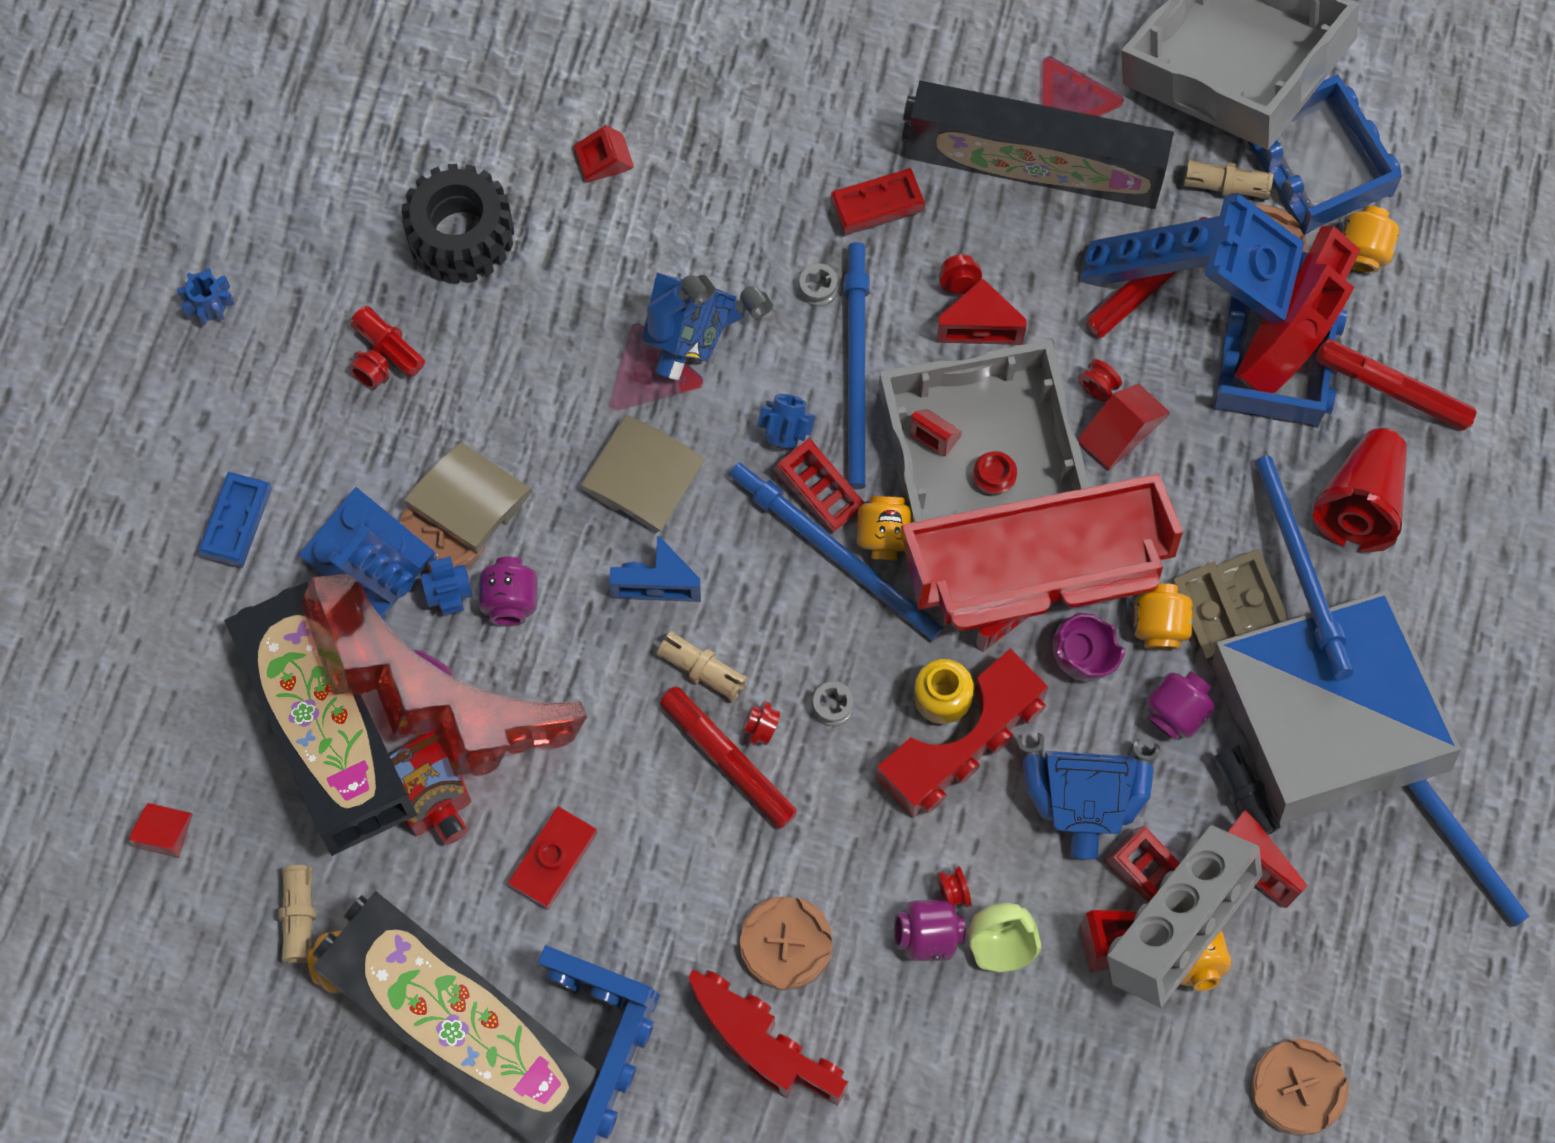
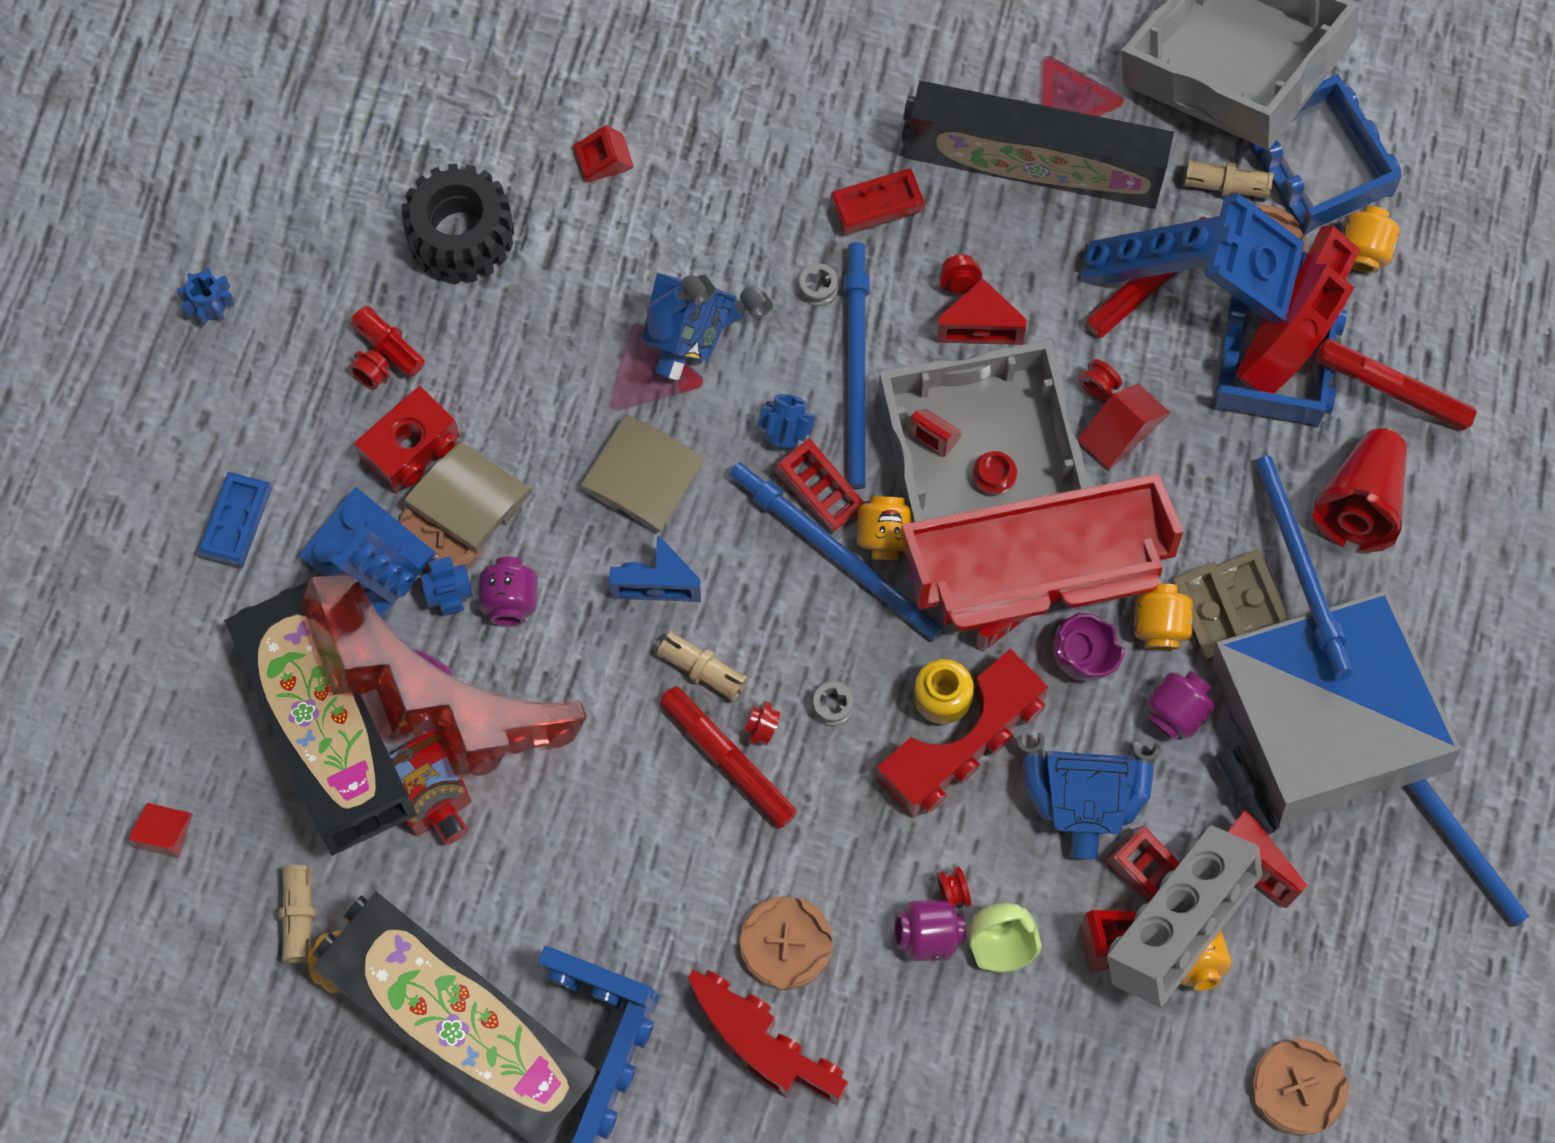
(416, 417): none -> red brick
(552, 857): red plate -> none

